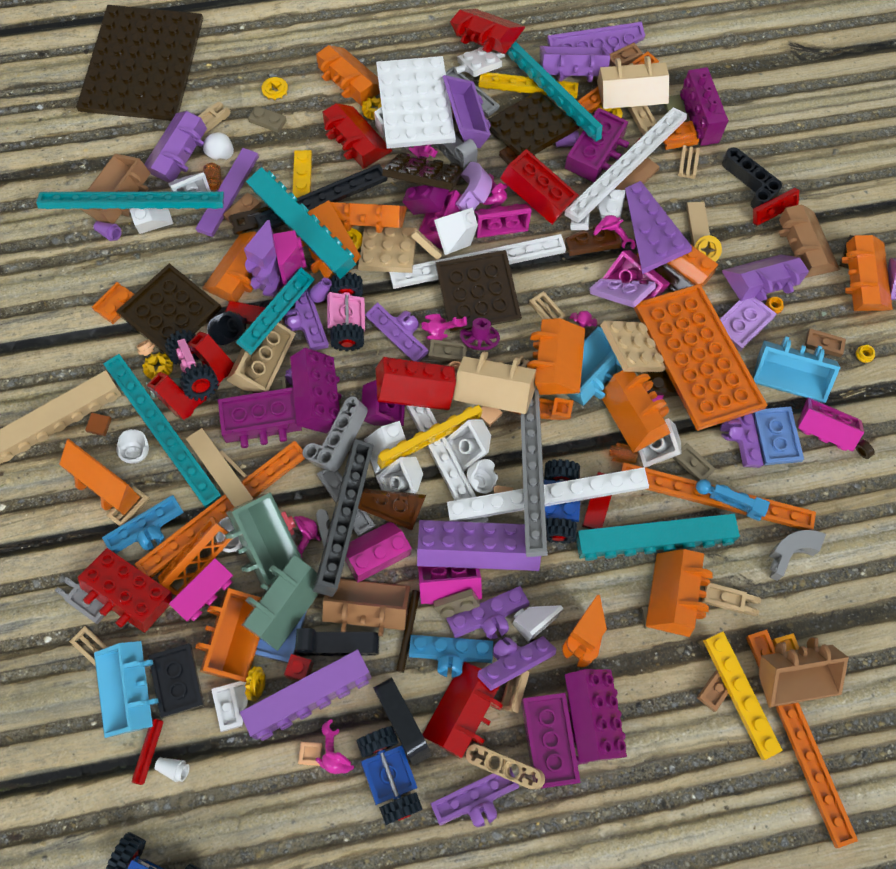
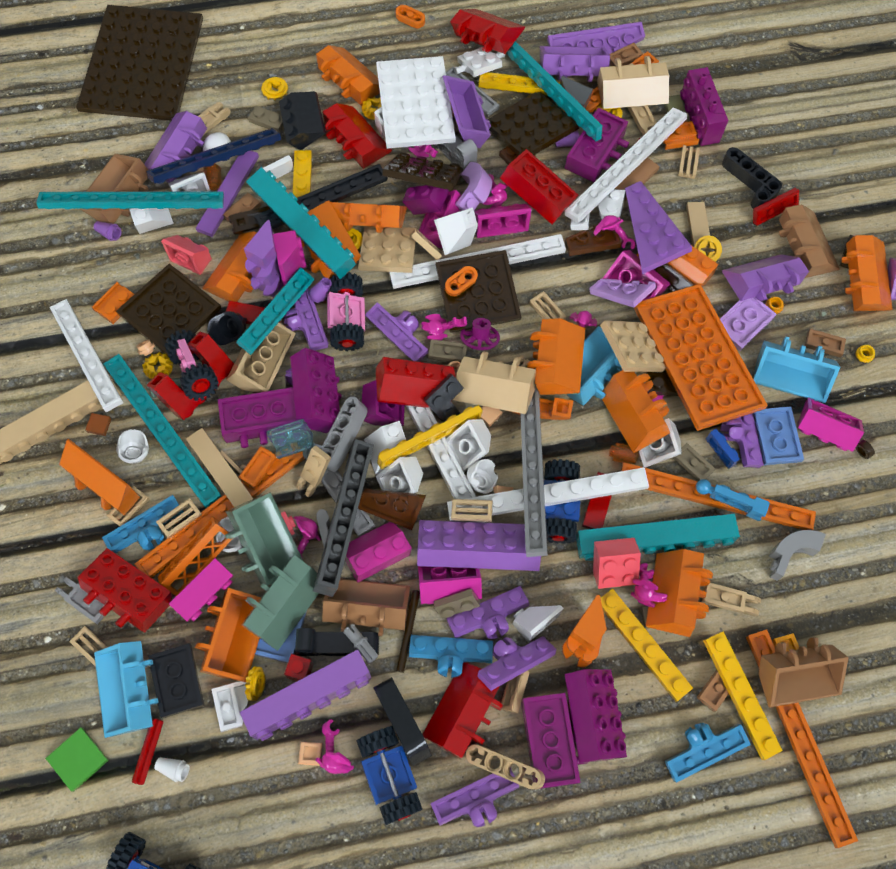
(77, 759): none -> bright green tile
(86, 356): none -> white tile
(186, 522): none -> tan tile
(187, 253): none -> coral slope
(211, 156): none -> dark blue plate
(258, 467): none -> orange tile
(280, 167): none -> white tile
(291, 438): none -> clear light blue bracket
(302, 118): none -> black slope
(313, 470): none -> tan hinge
(360, 643): none -> light grey axle
(410, 16): none -> orange plate
(441, 396): none -> black plate
(460, 281): none -> orange plate
(462, 517): none -> tan tile
(577, 90): none -> dark grey slope
(616, 562): none -> coral brick
(644, 588): none -> dark pink piece
(645, 646): none -> yellow plate
(705, 749): none -> dark azure plate
(722, 448): none -> blue plate

